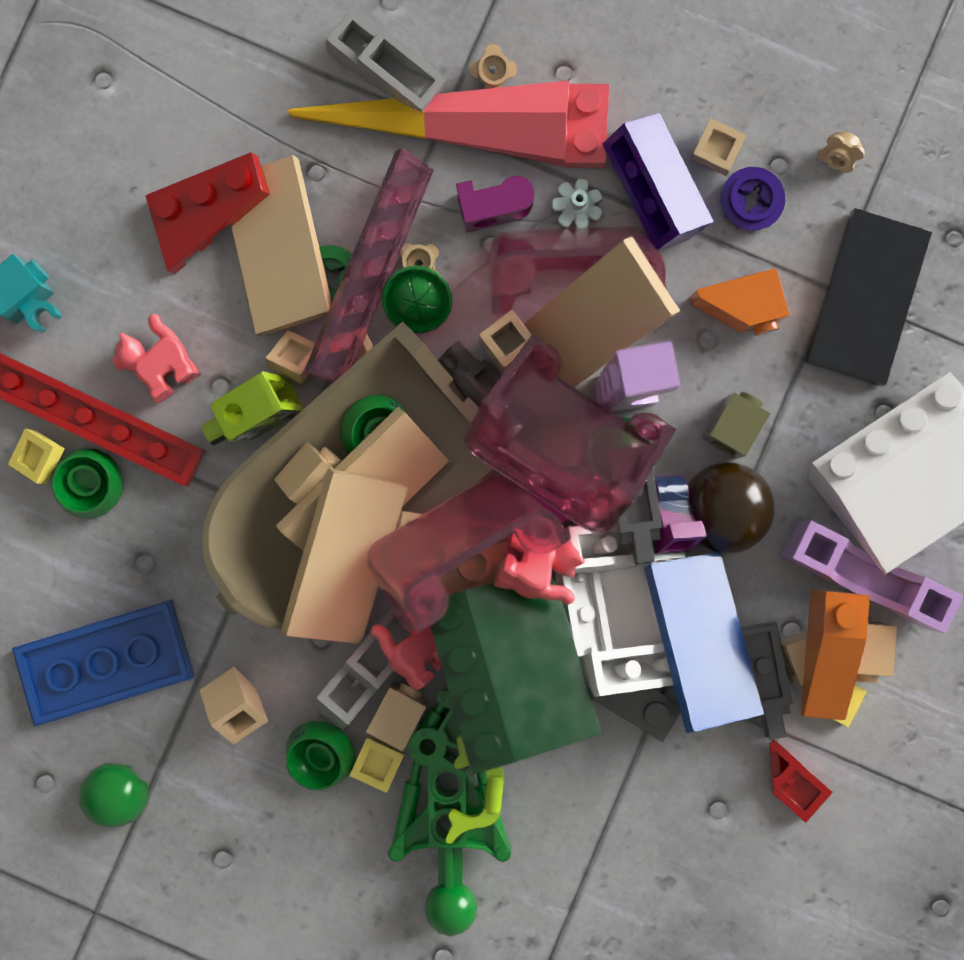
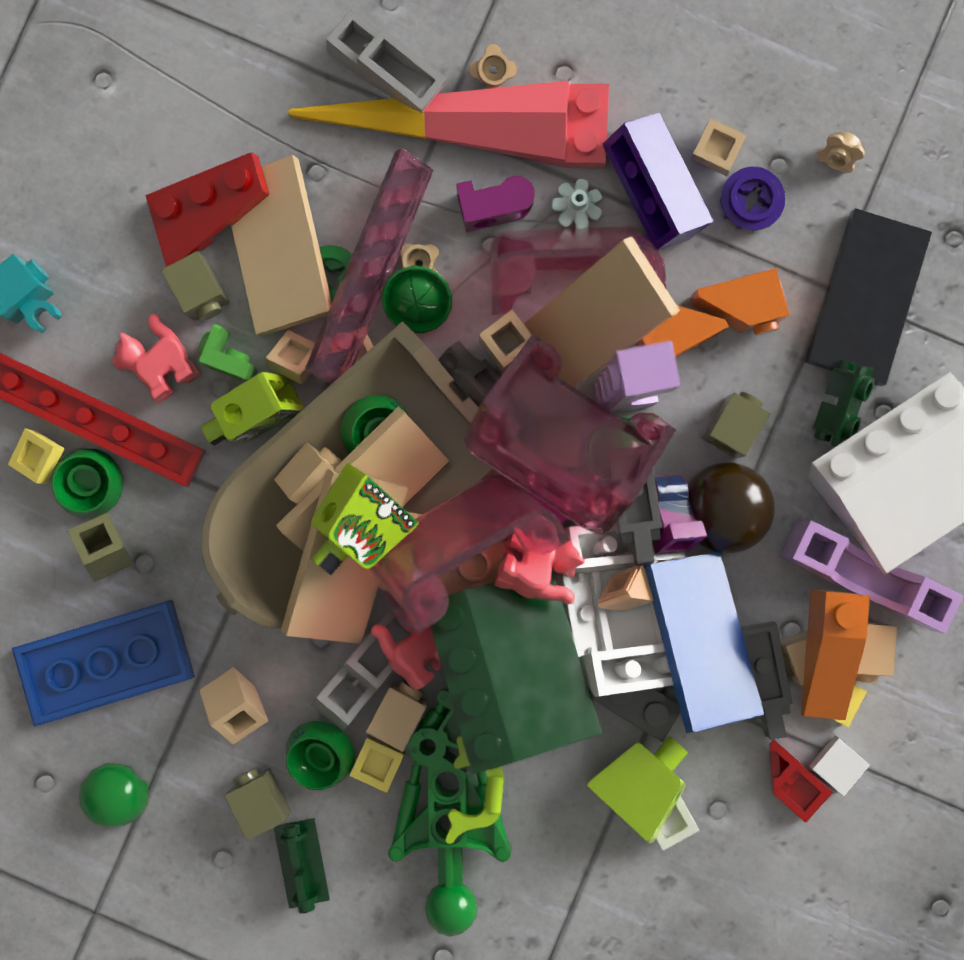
(100, 547): none -> olive brick
(195, 287): none -> olive brick
(231, 363): none -> bright green bracket
(257, 802): none -> olive brick
(302, 864): none -> dark green hinge
(358, 522): none -> torso
(626, 590): none -> light nougat slope
(643, 786): none -> lime torso
(678, 826): none -> white plate
(686, 330): none -> orange slope
(839, 765): none -> white tile
(851, 389): none -> dark green hinge

